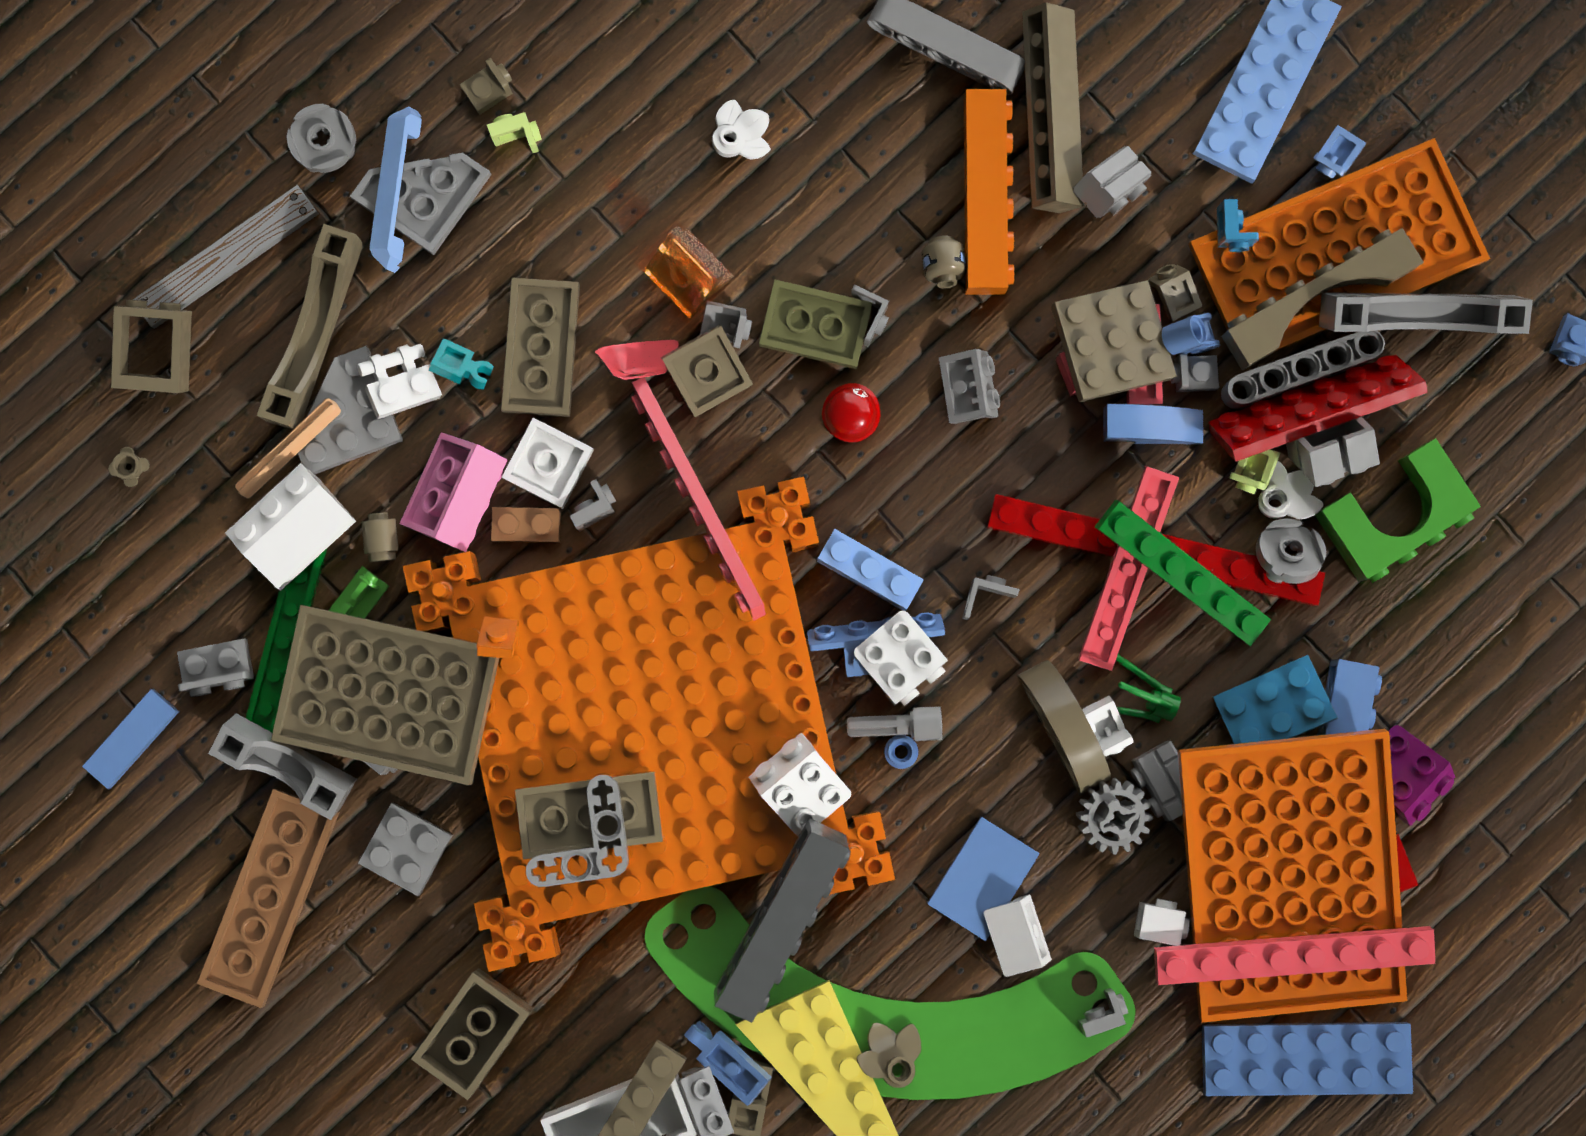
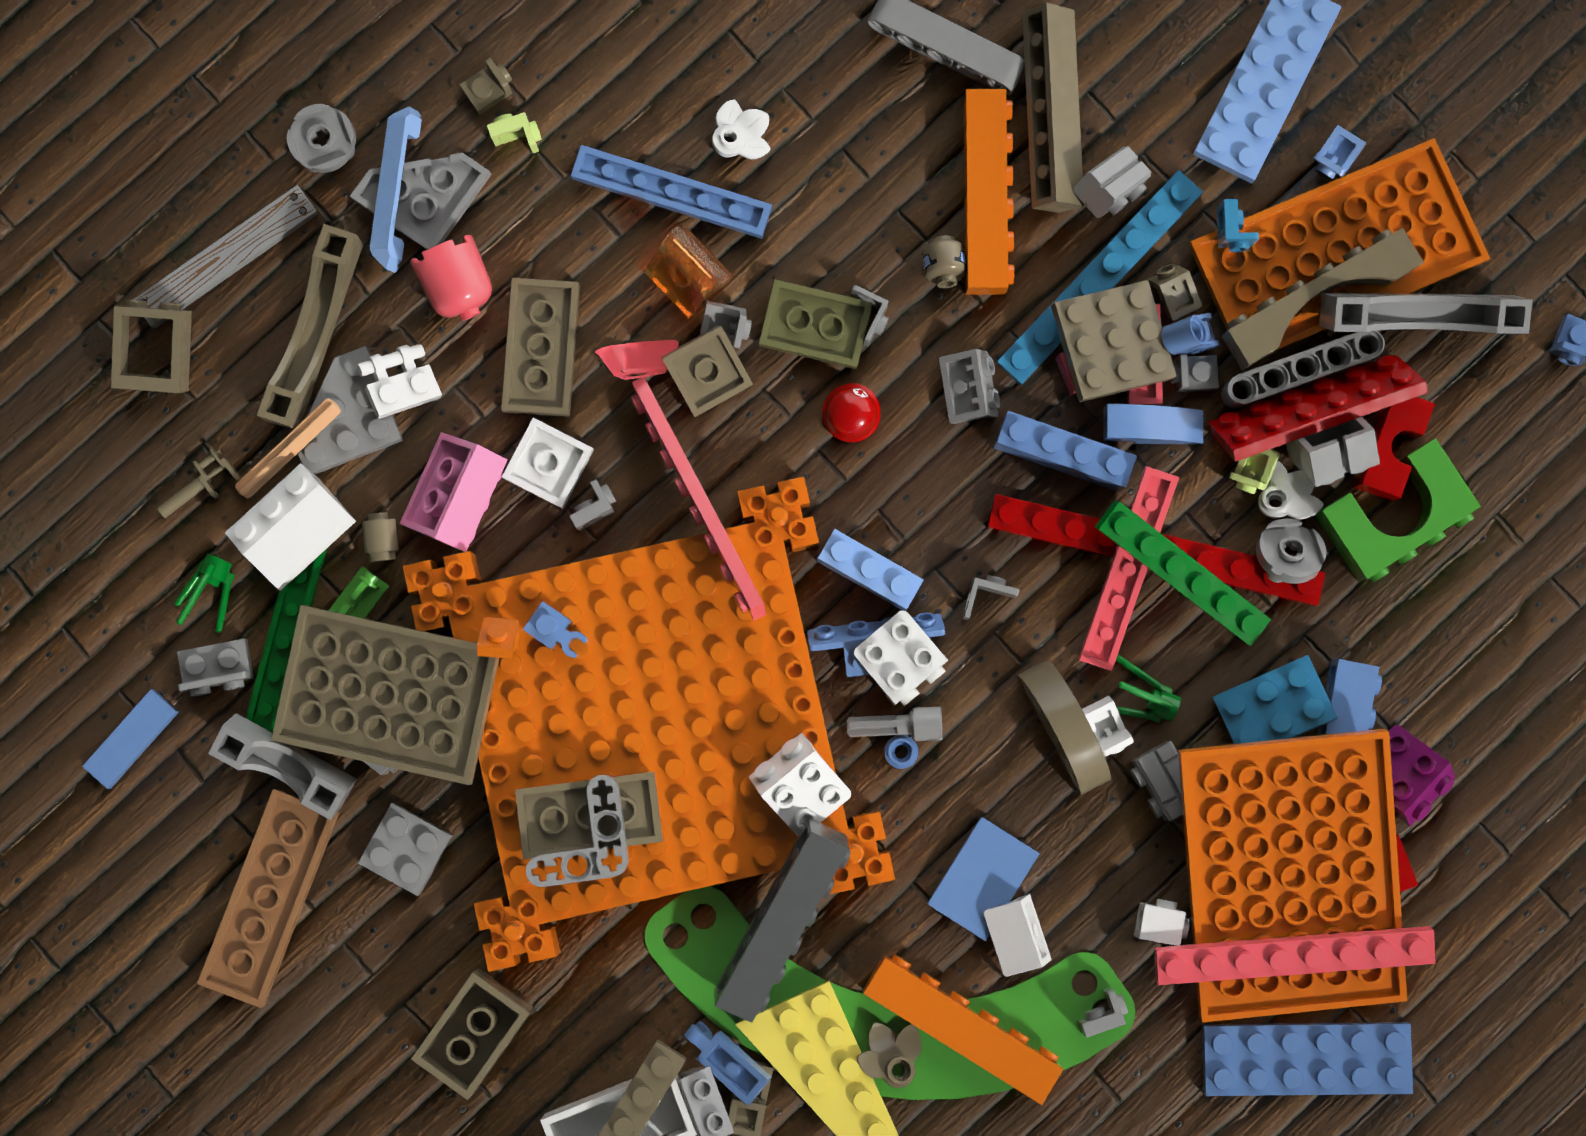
(119, 464): dark tan plate -> none
(198, 483): none -> dark tan piece
(210, 571): none -> green plant
(454, 278): none -> coral cylinder
(456, 362): teal plate -> none
(526, 525): medium nougat plate -> none
(551, 627): none -> medium blue plate
(671, 191): none -> medium blue plate
(962, 1028): none -> orange brick
(1065, 451): none -> medium blue brick
(1103, 272): none -> dark azure plate
(1128, 821): light grey gear -> none
(1391, 475): none -> red arch

